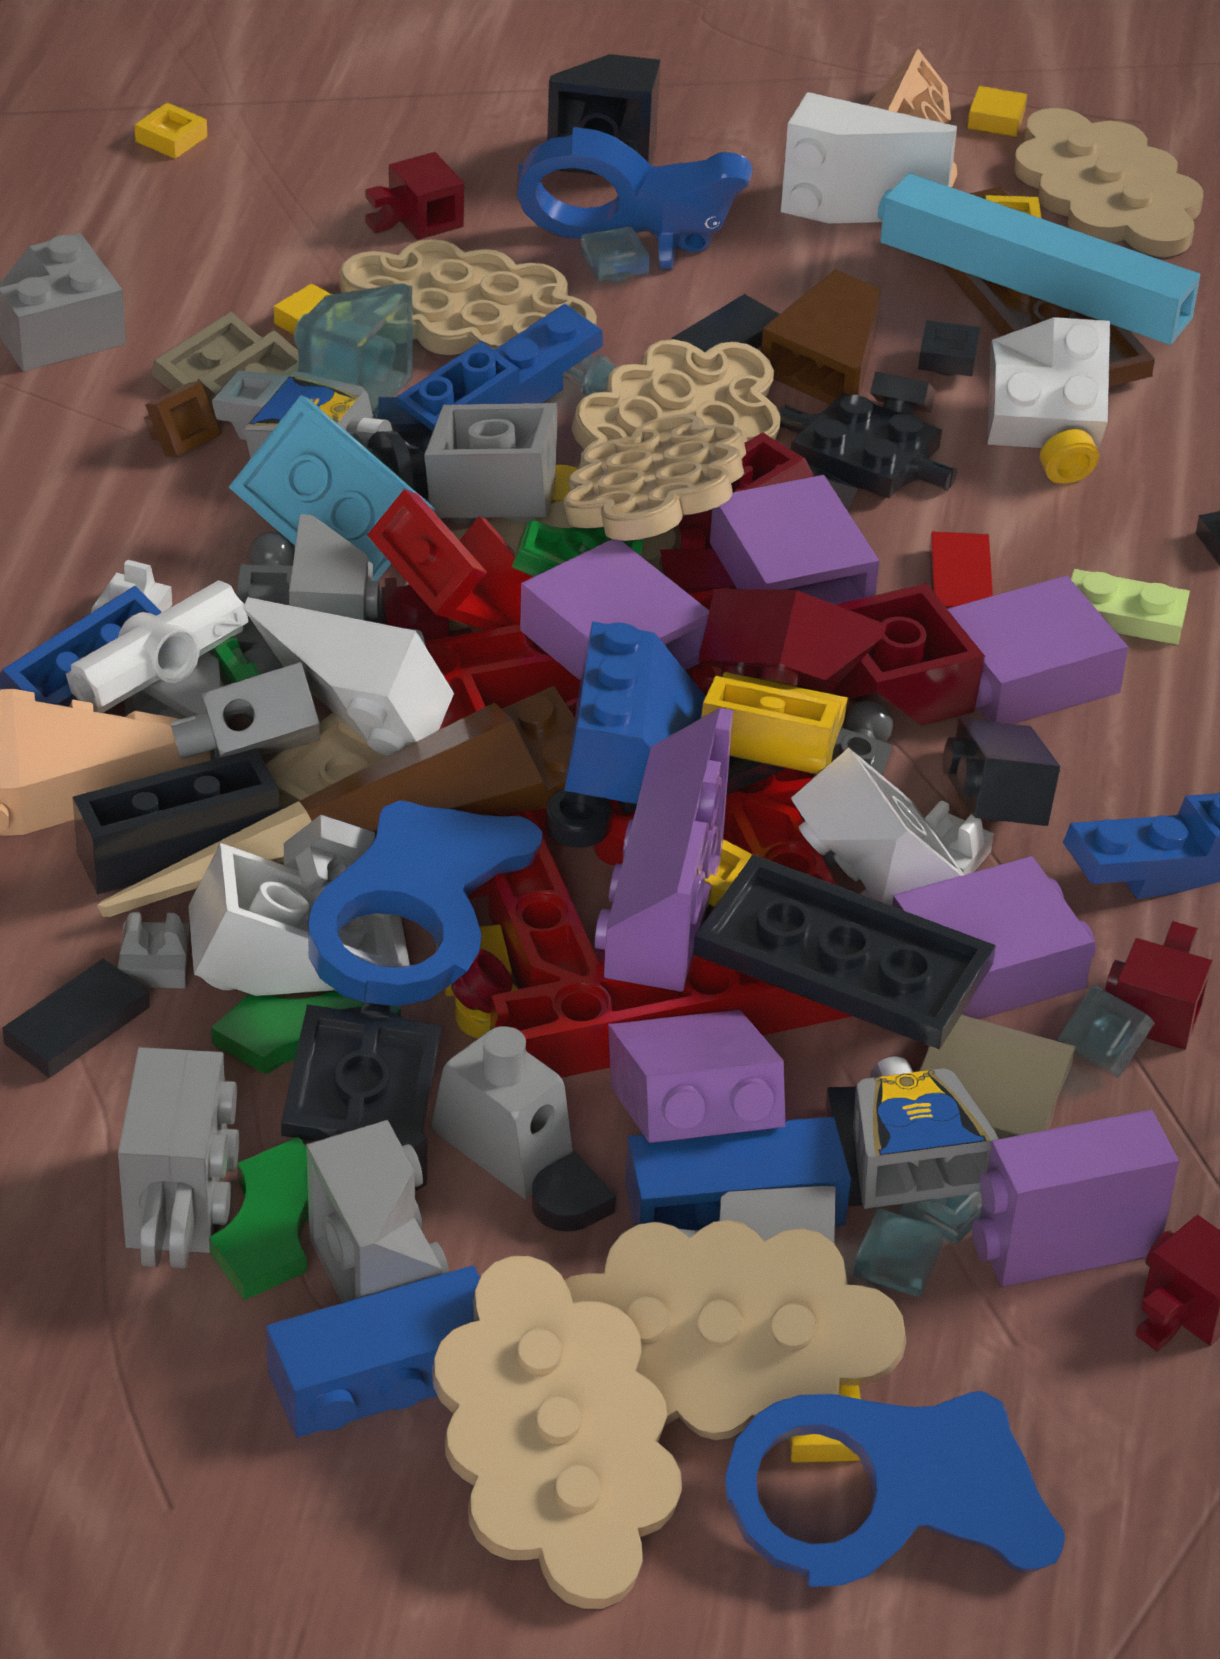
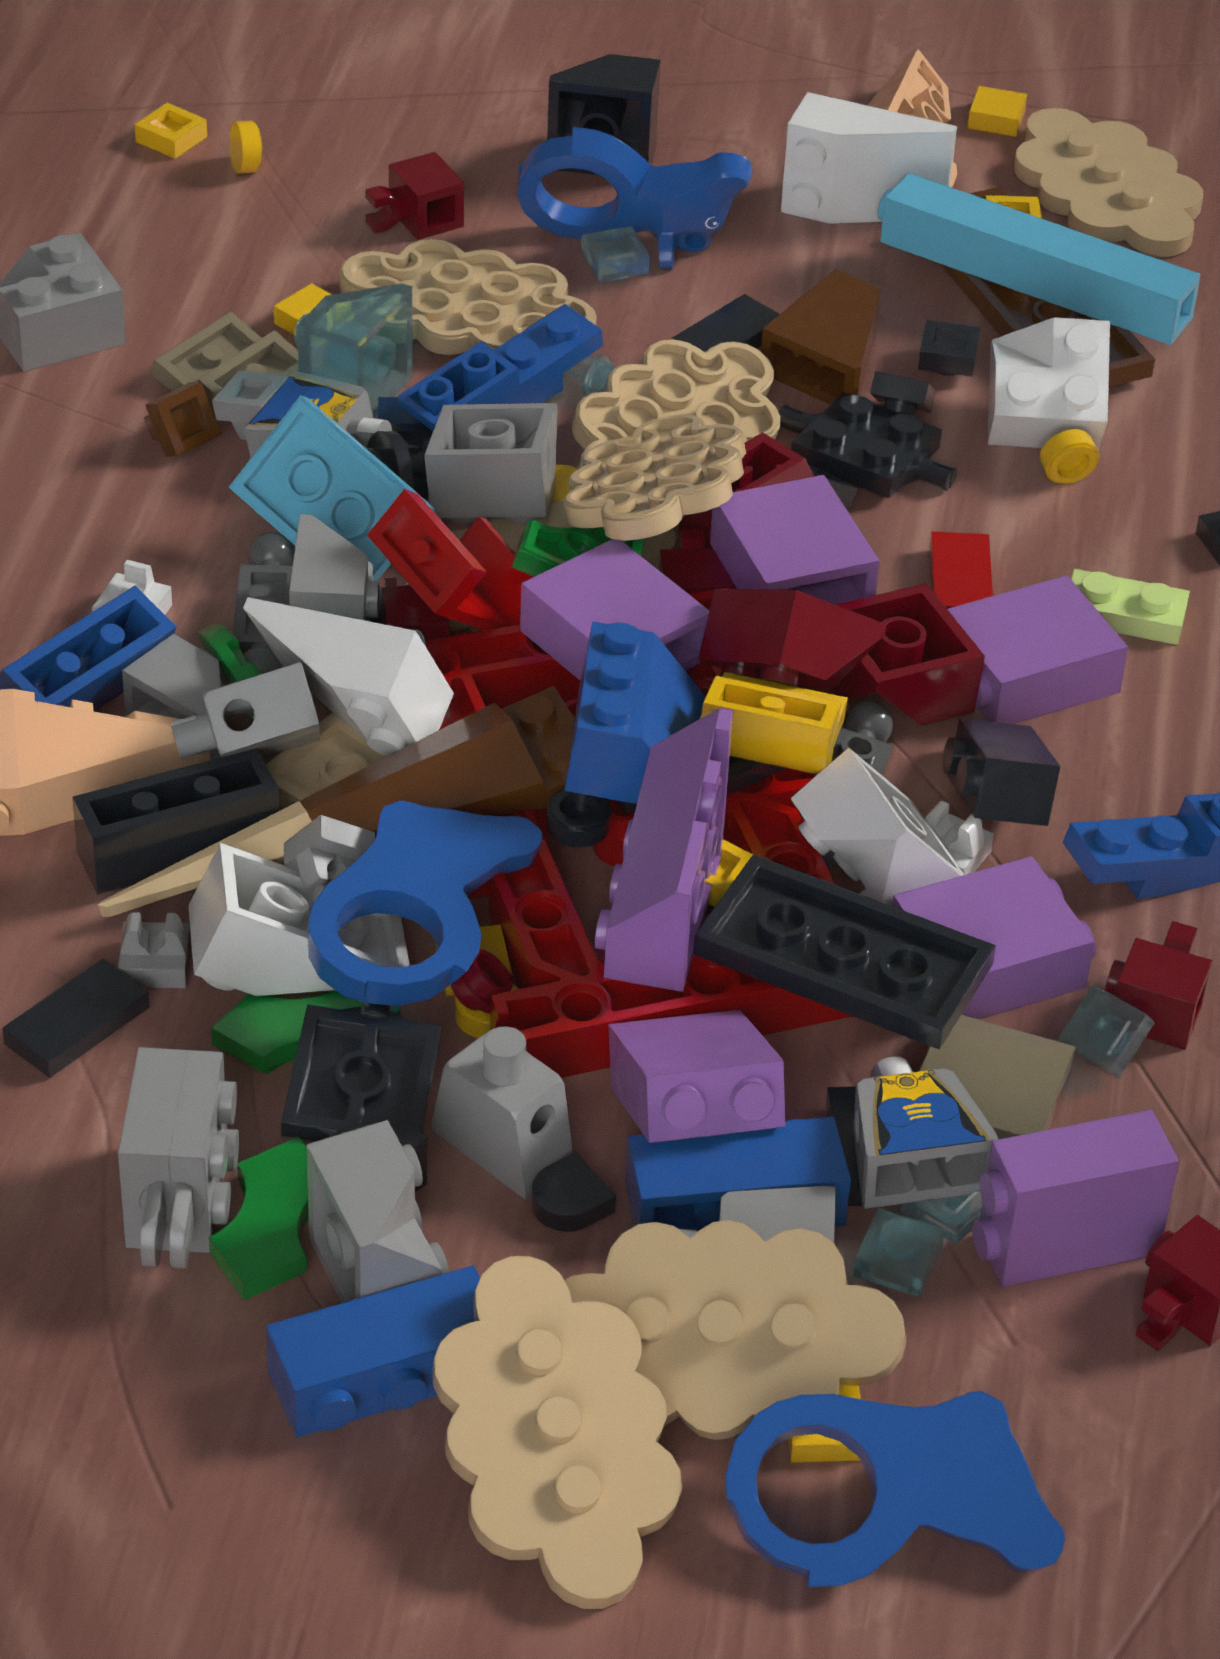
(157, 647): white piece -> none
(245, 147): none -> yellow tile

